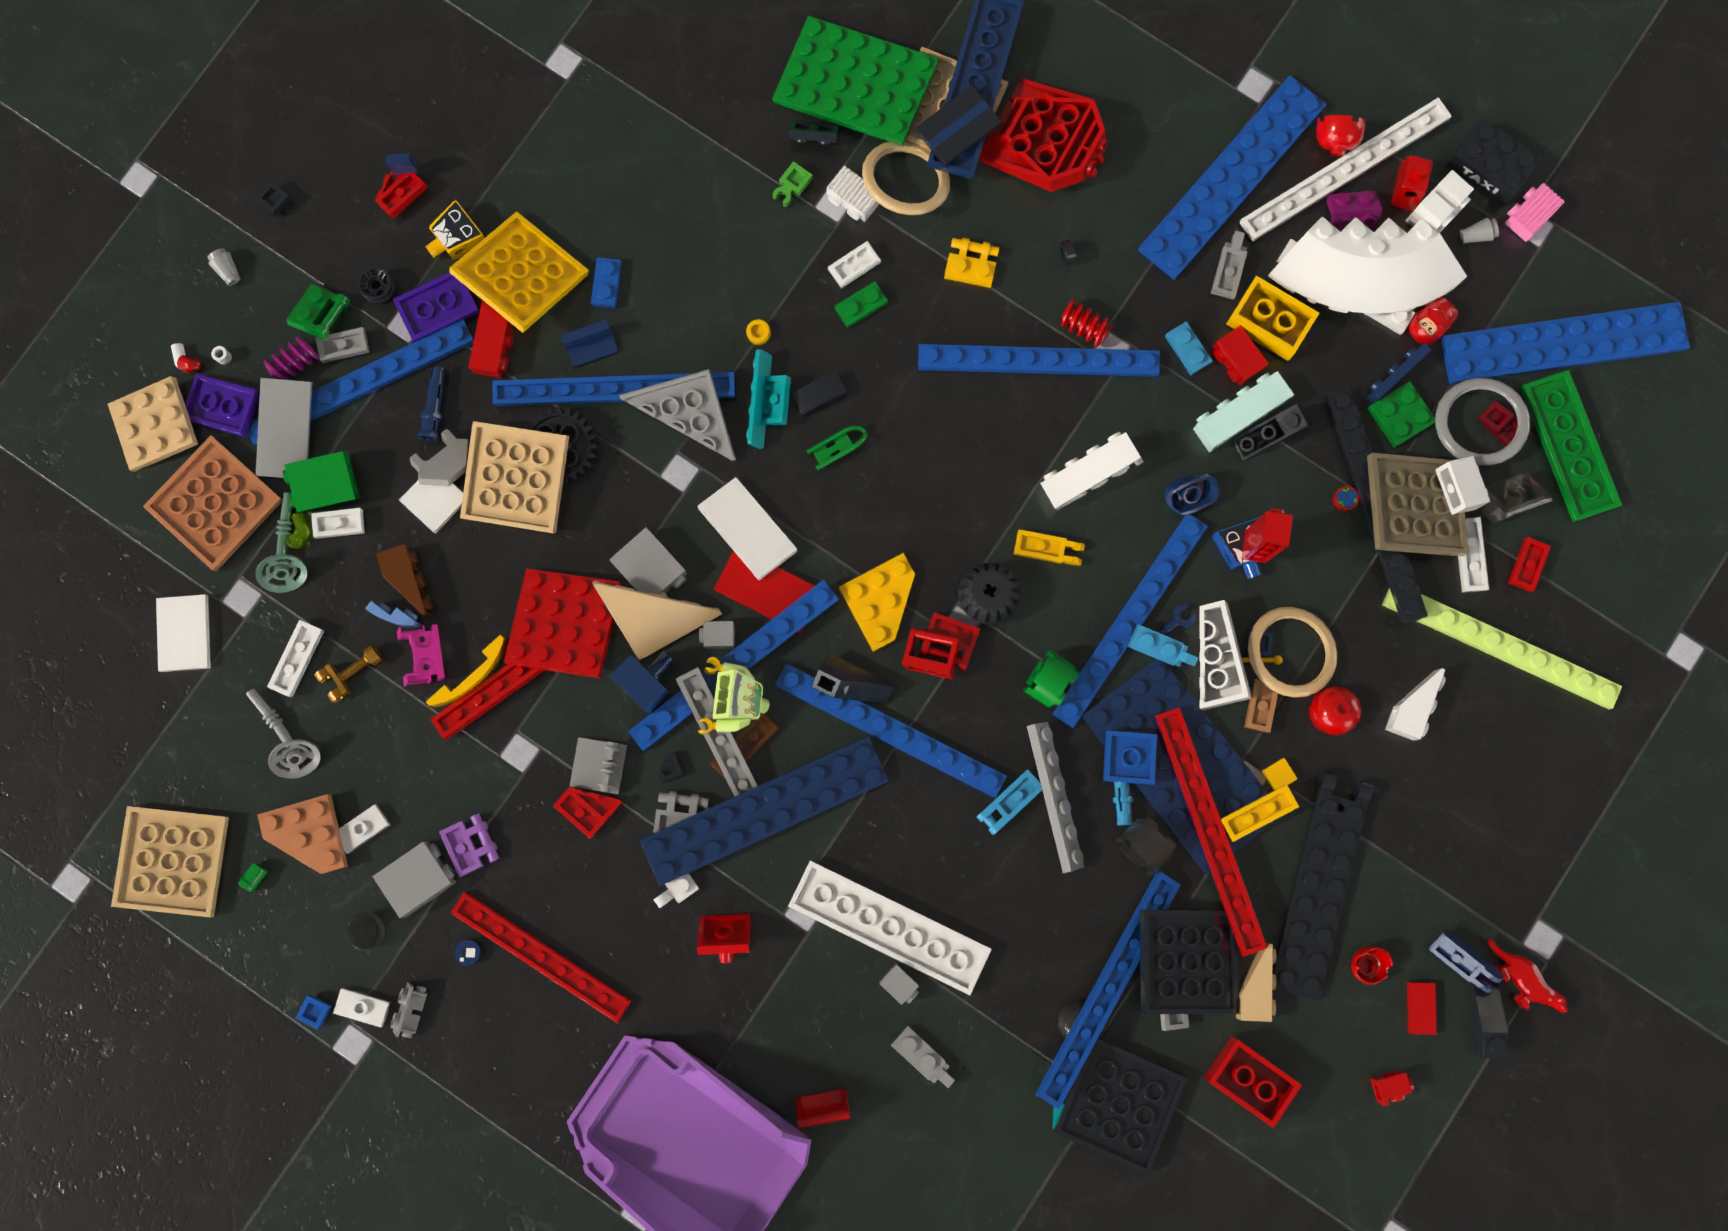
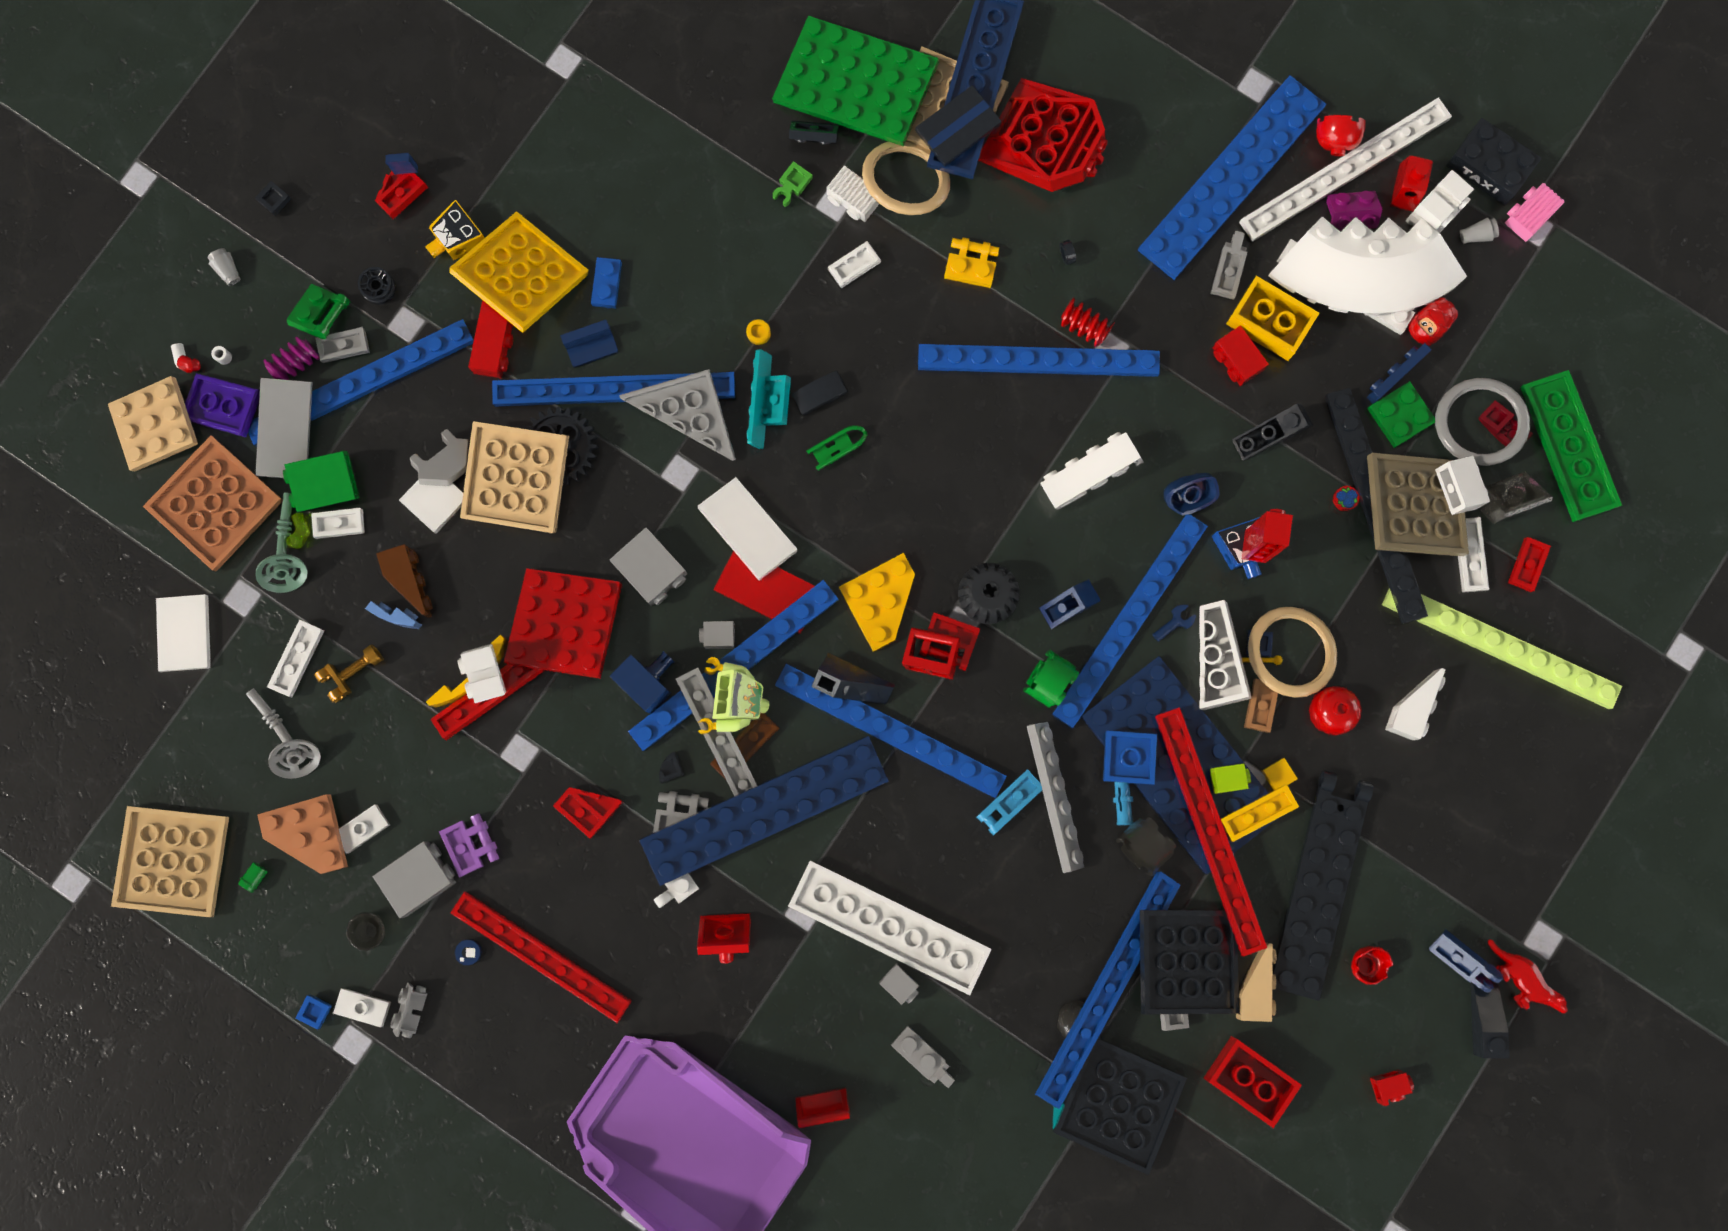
(424, 654): dark pink piece -> none
(431, 415): dark blue pin -> none
(435, 306): dark purple plate -> none
(482, 673): none -> white brick
(598, 765): light grey hinge -> none
(652, 619): tan tile -> none
(861, 304): green plate -> none
(1046, 547): yellow hinge -> none
(1070, 604): none -> dark blue slope
(1160, 647): dark azure hinge -> none
(1188, 348): dark azure plate -> none
(1230, 778): none -> lime brick
(1243, 411): light aqua brick -> none
(1421, 1008): red tile -> none
(1565, 342): blue plate -> none

